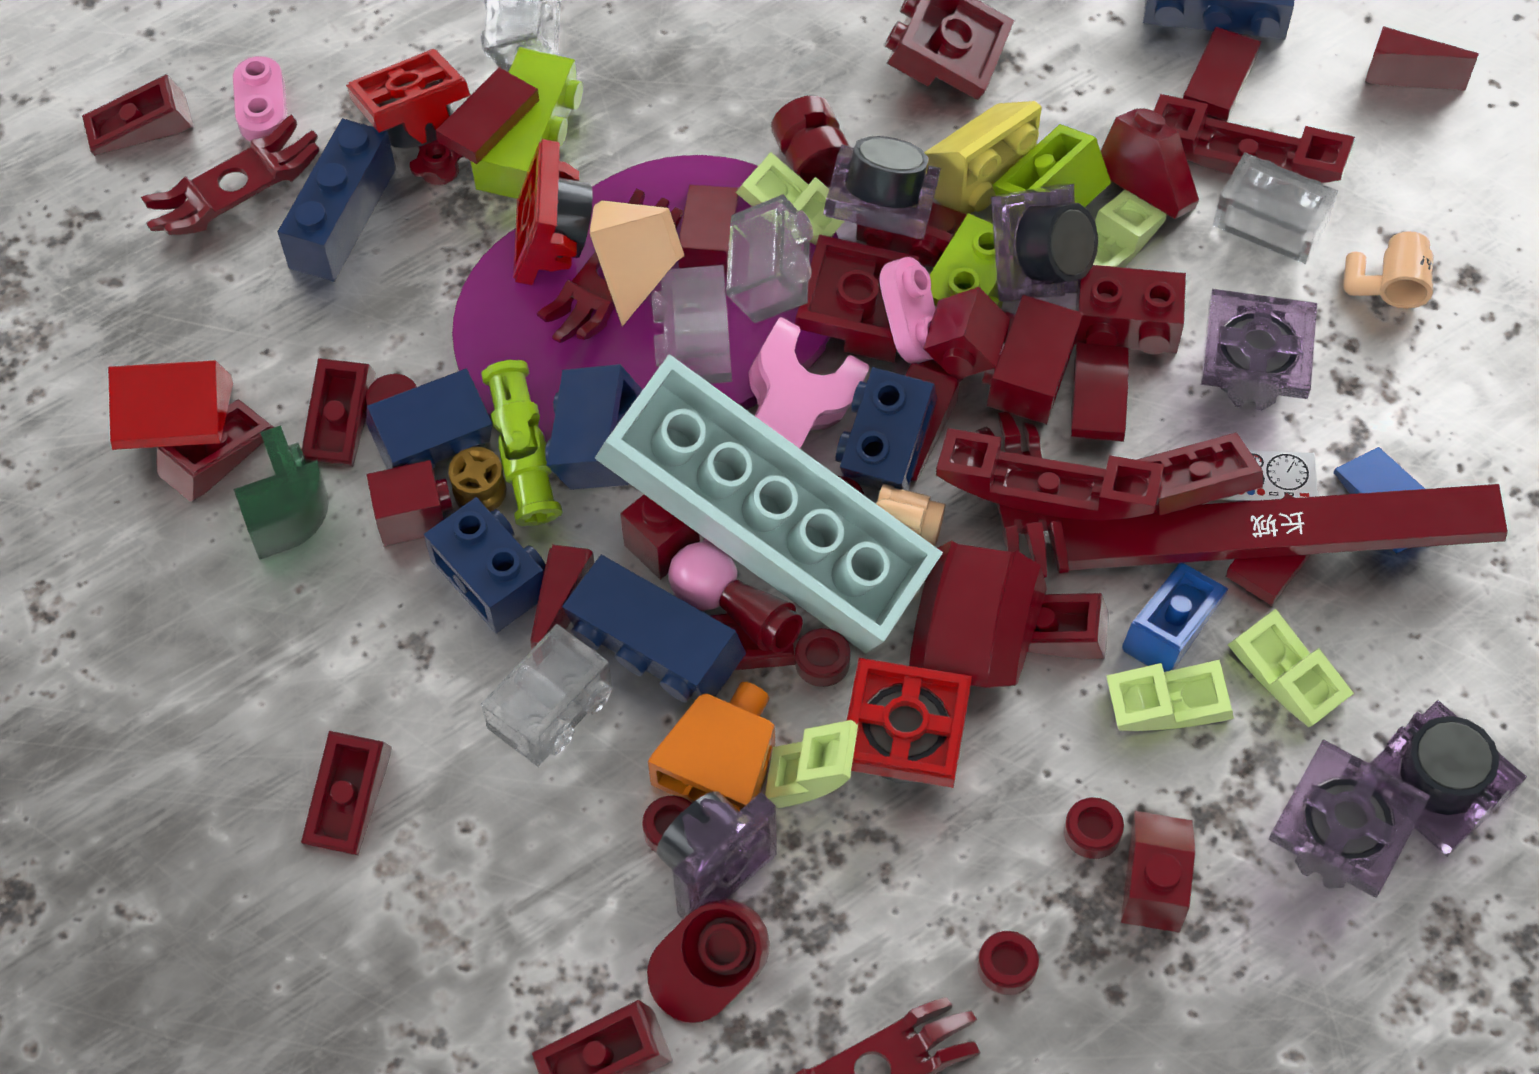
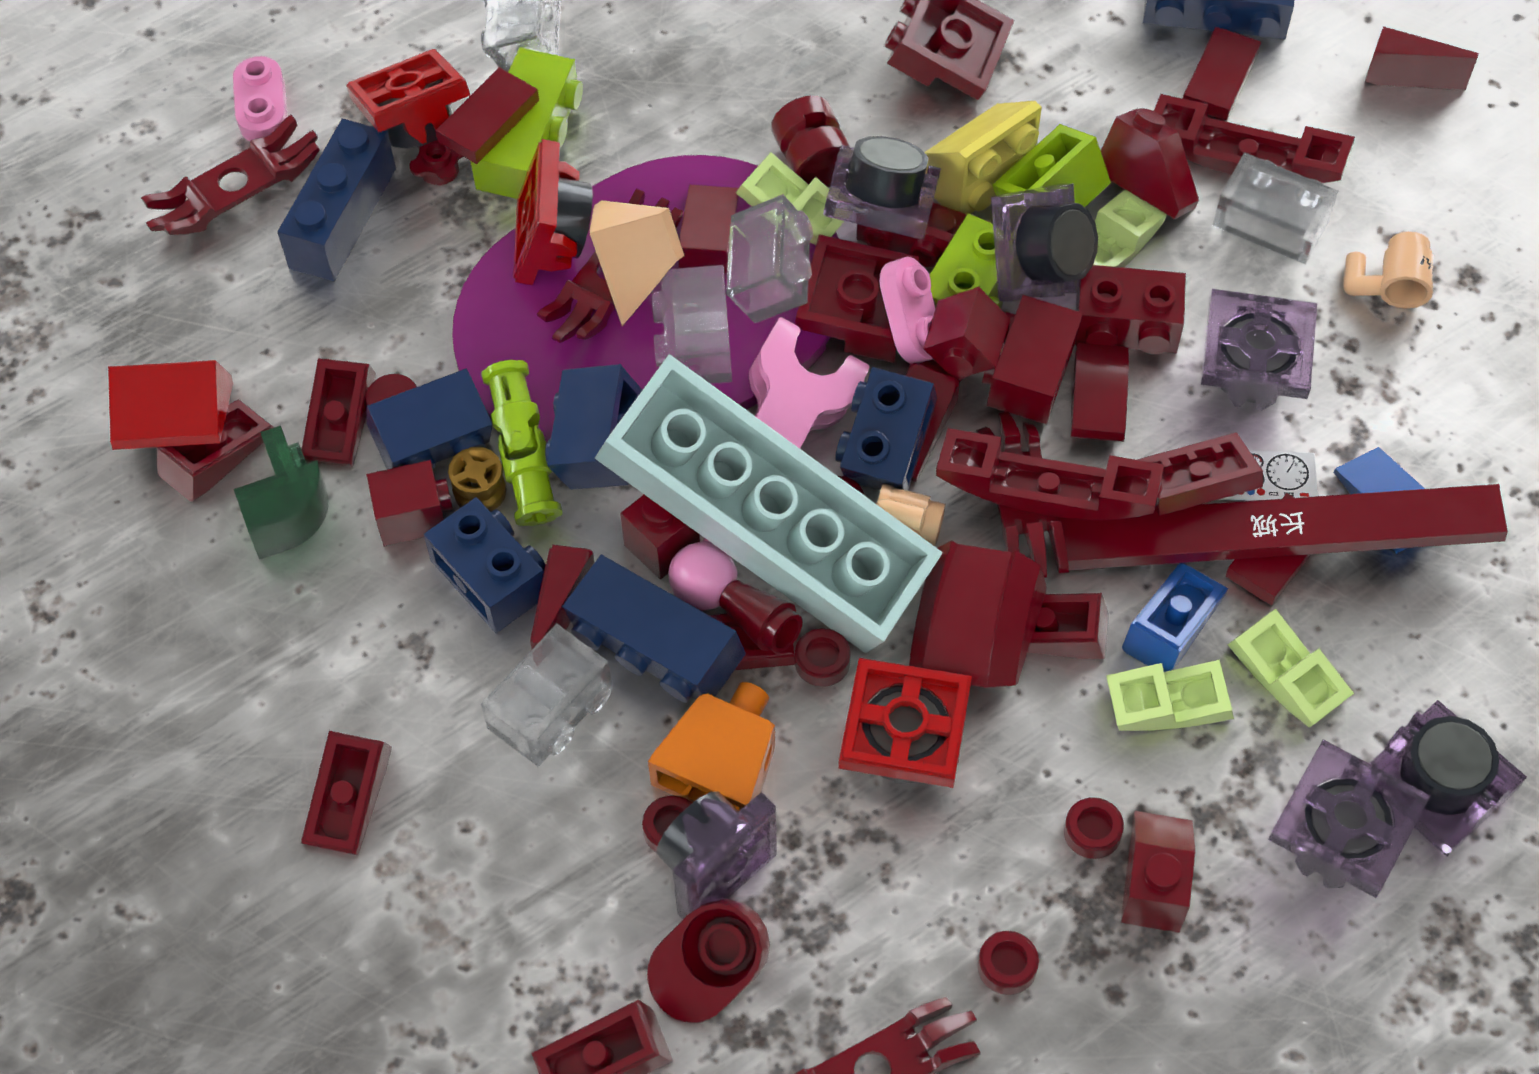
(138, 117): dark red slope -> none
(813, 766): yellowish green slope -> none

